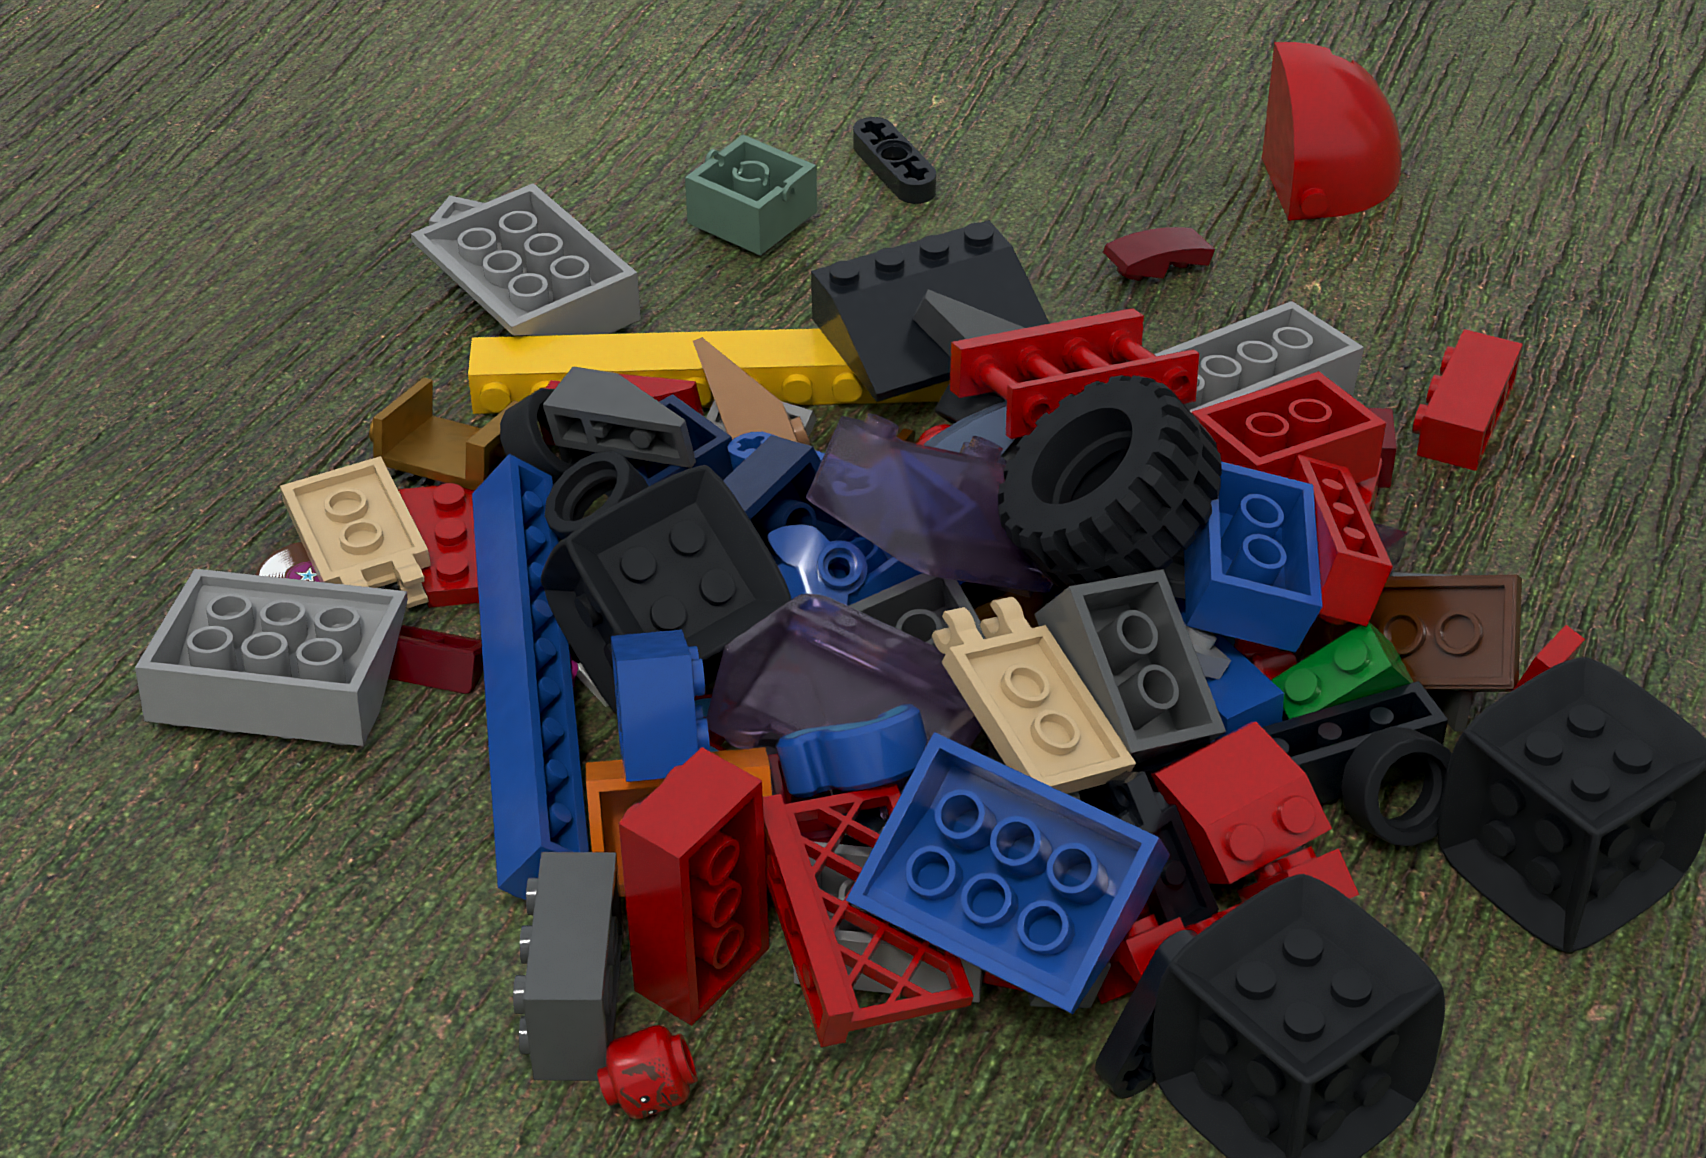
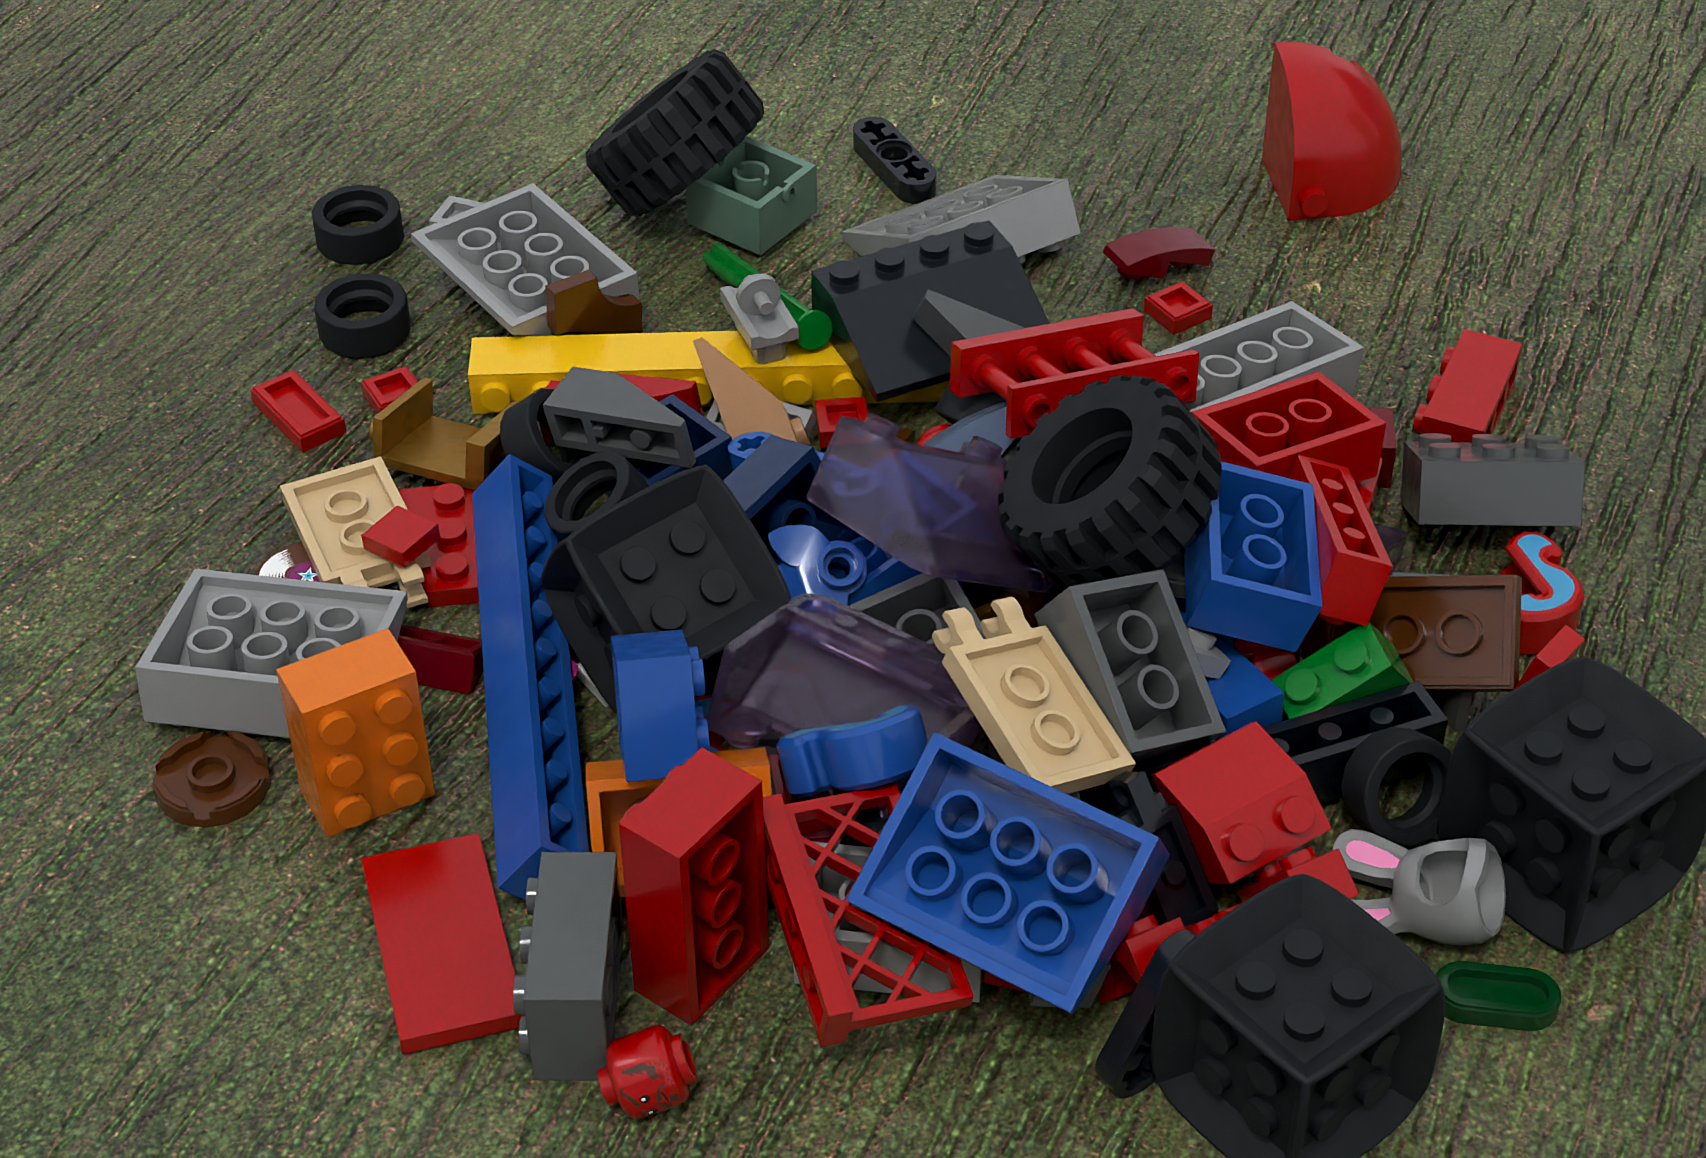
(211, 779): none -> reddish brown tile
(298, 411): none -> red tile
(357, 731): none -> orange brick
(362, 243): none -> black tyre
(366, 336): none -> black tyre
(387, 387): none -> red tile
(401, 536): none -> red tile
(441, 943): none -> red tile
(580, 307): none -> reddish brown tile
(675, 133): none -> black tyre
(761, 316): none -> light grey hips
(813, 325): none -> green axle
(830, 411): none -> red plate
(1025, 210): none -> light grey slope
(1178, 307): none -> red tile
(1440, 890): none -> light grey piece
(1492, 481): none -> dark grey brick
(1499, 995): none -> dark green tile
(1549, 592): none -> red animal

